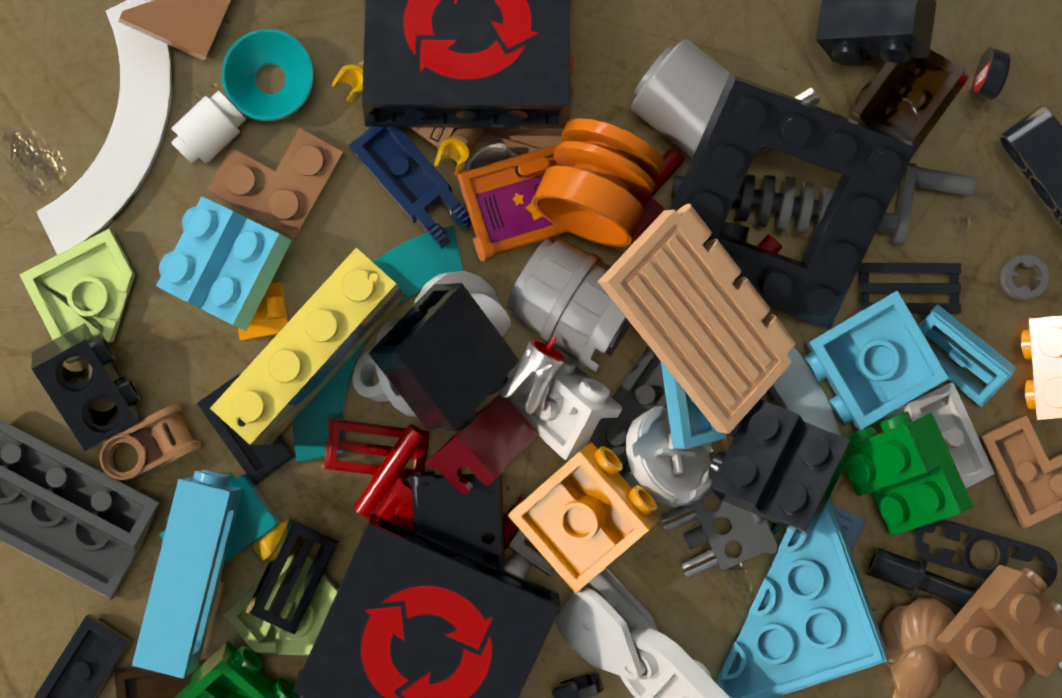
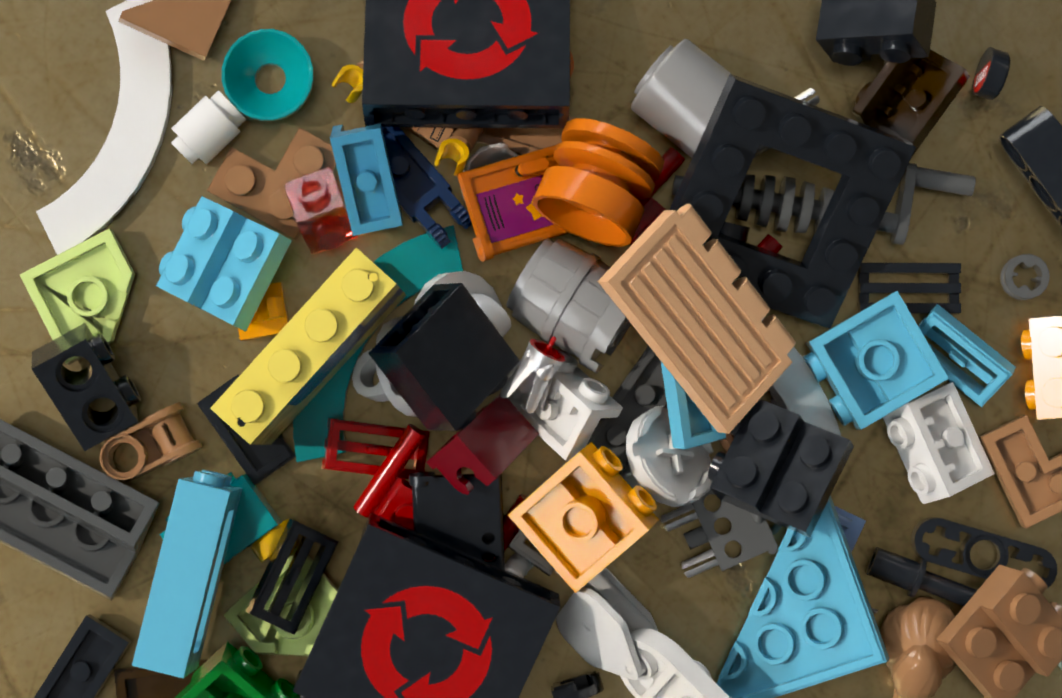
(319, 210): none -> clear red bracket
(366, 178): none -> dark azure panel
(907, 472): green plate -> none

